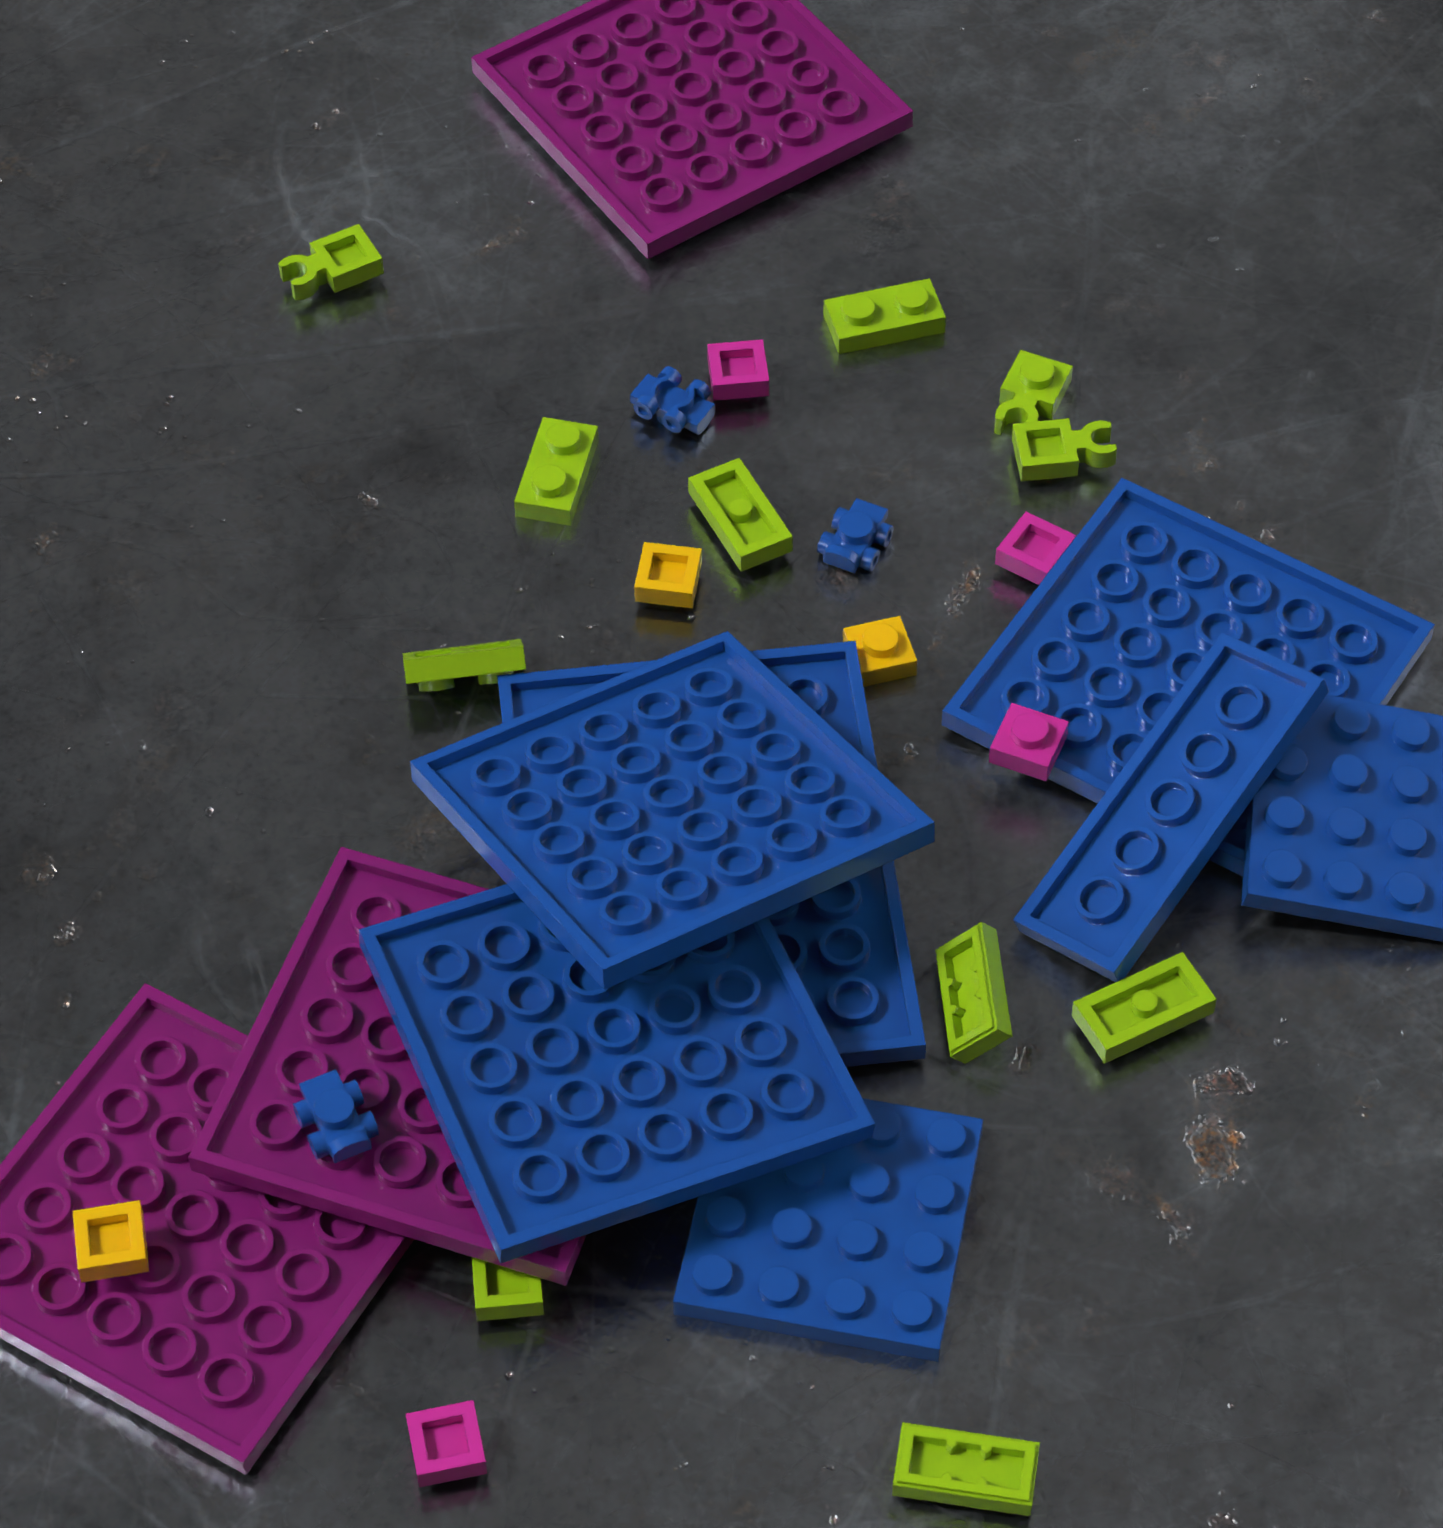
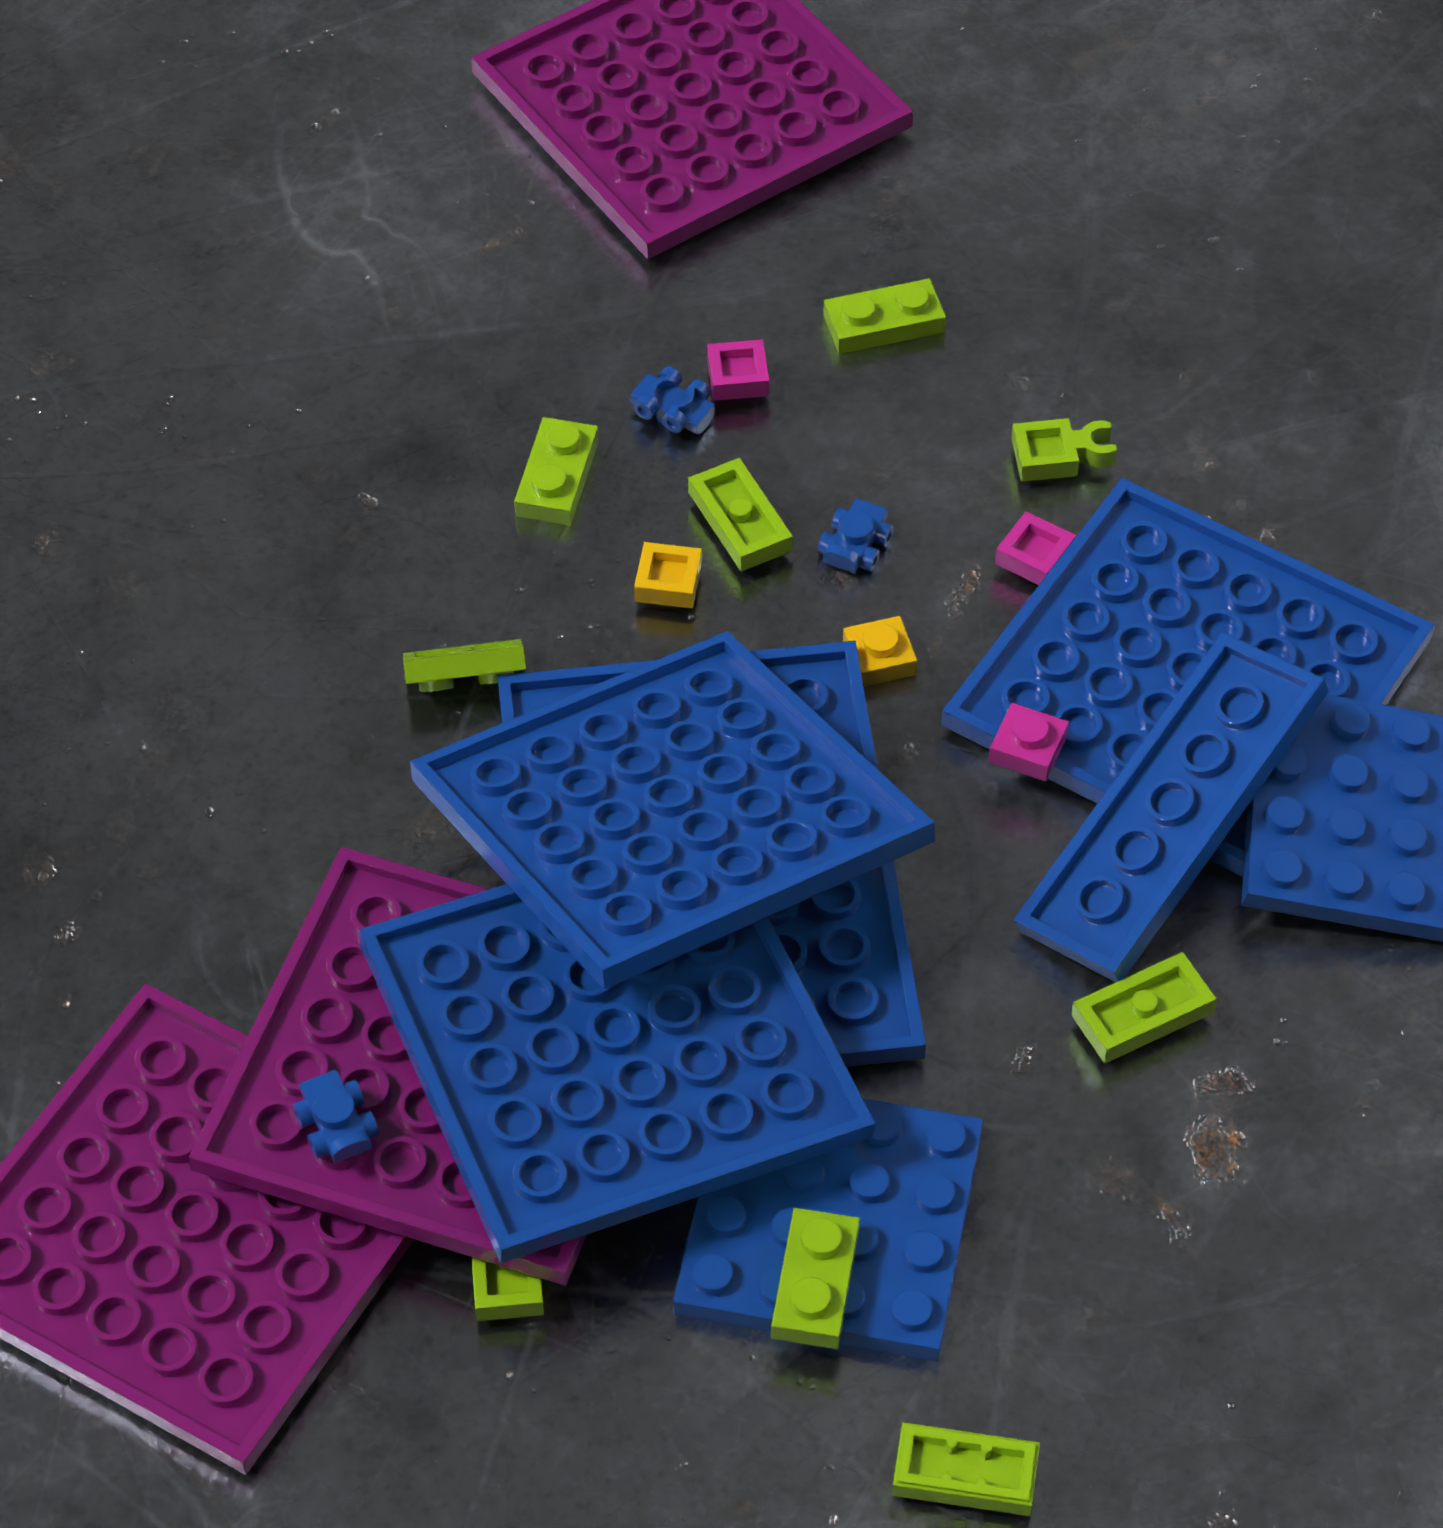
(110, 1241): yellow plate -> none
(336, 259): lime plate -> none
(446, 1443): dark pink plate -> none
(815, 1278): none -> lime plate
(973, 993): lime plate -> none
(1031, 390): lime plate -> none

